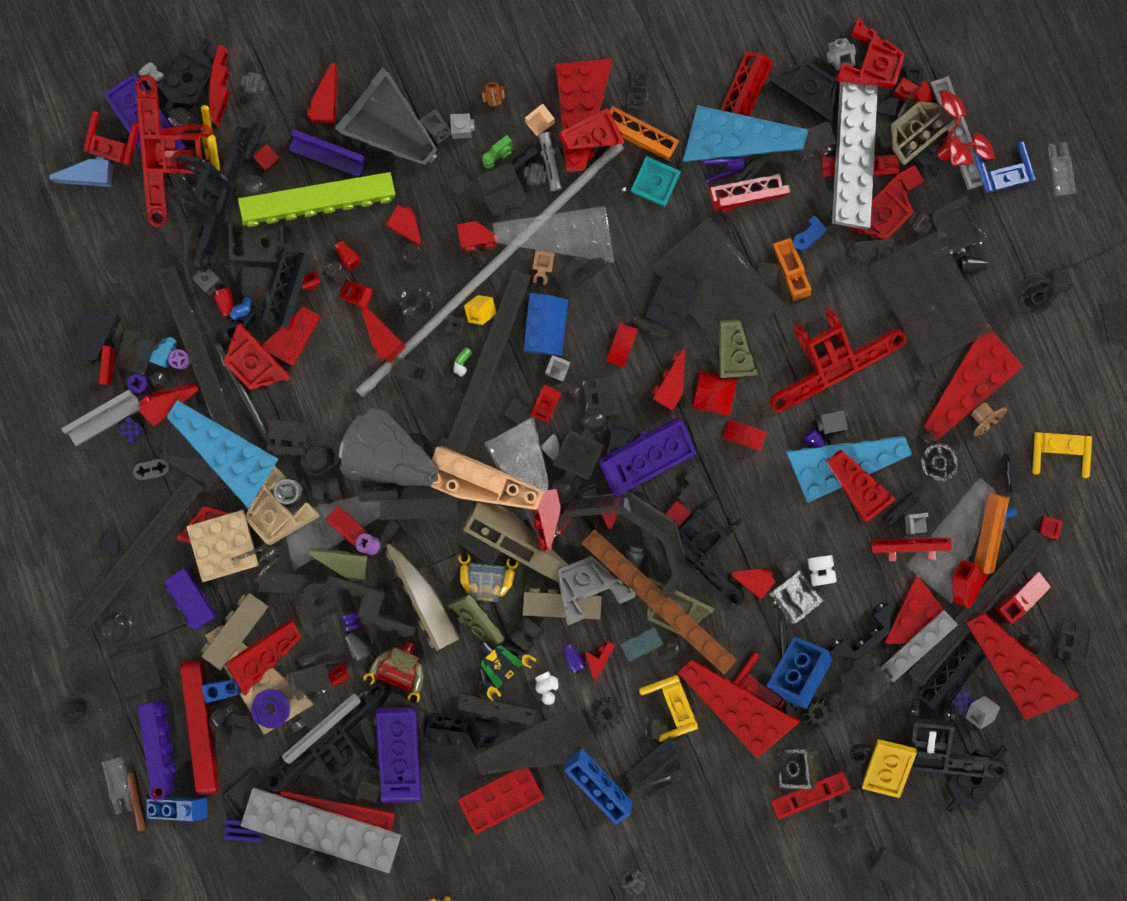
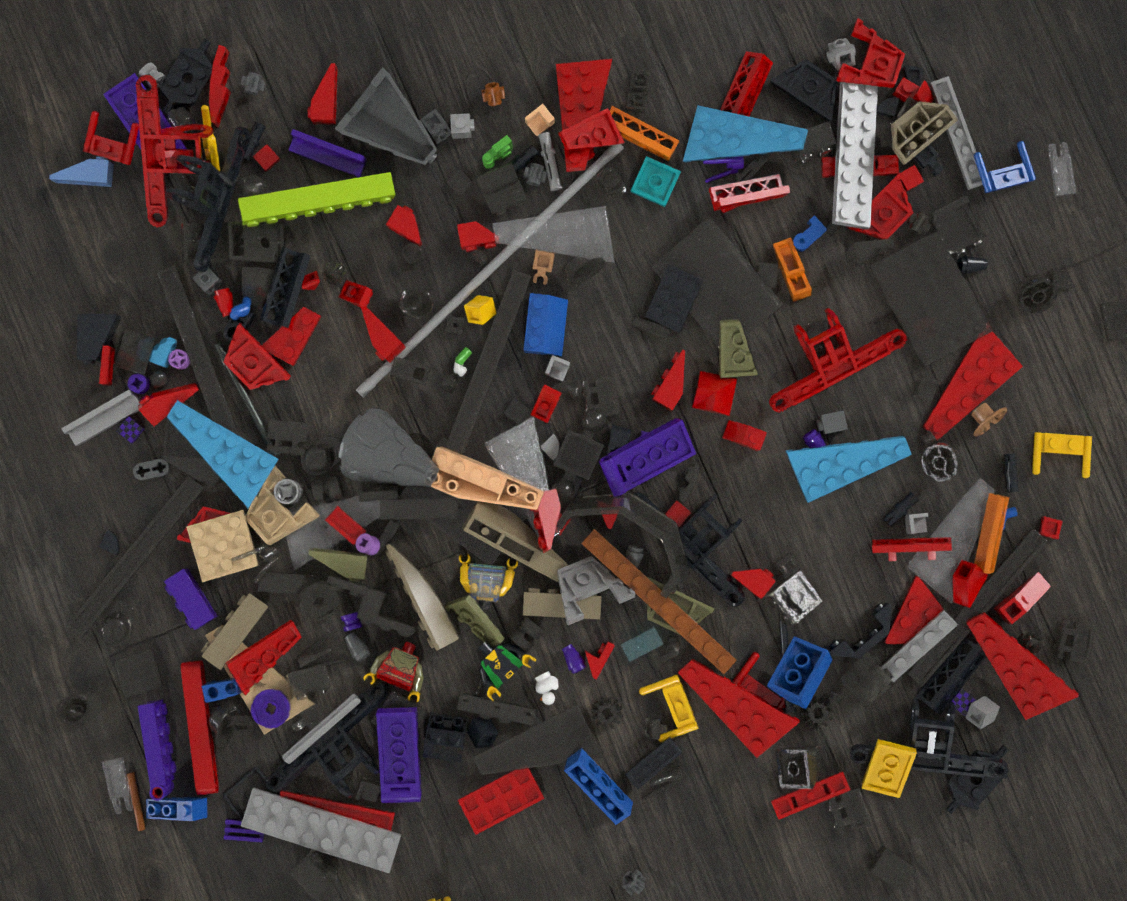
(338, 675): red slope -> none
(348, 256): red cone -> none
(622, 345): red slope -> none
(822, 563): white wheel -> none
(862, 490): red wing -> none
(953, 147): red plant -> none

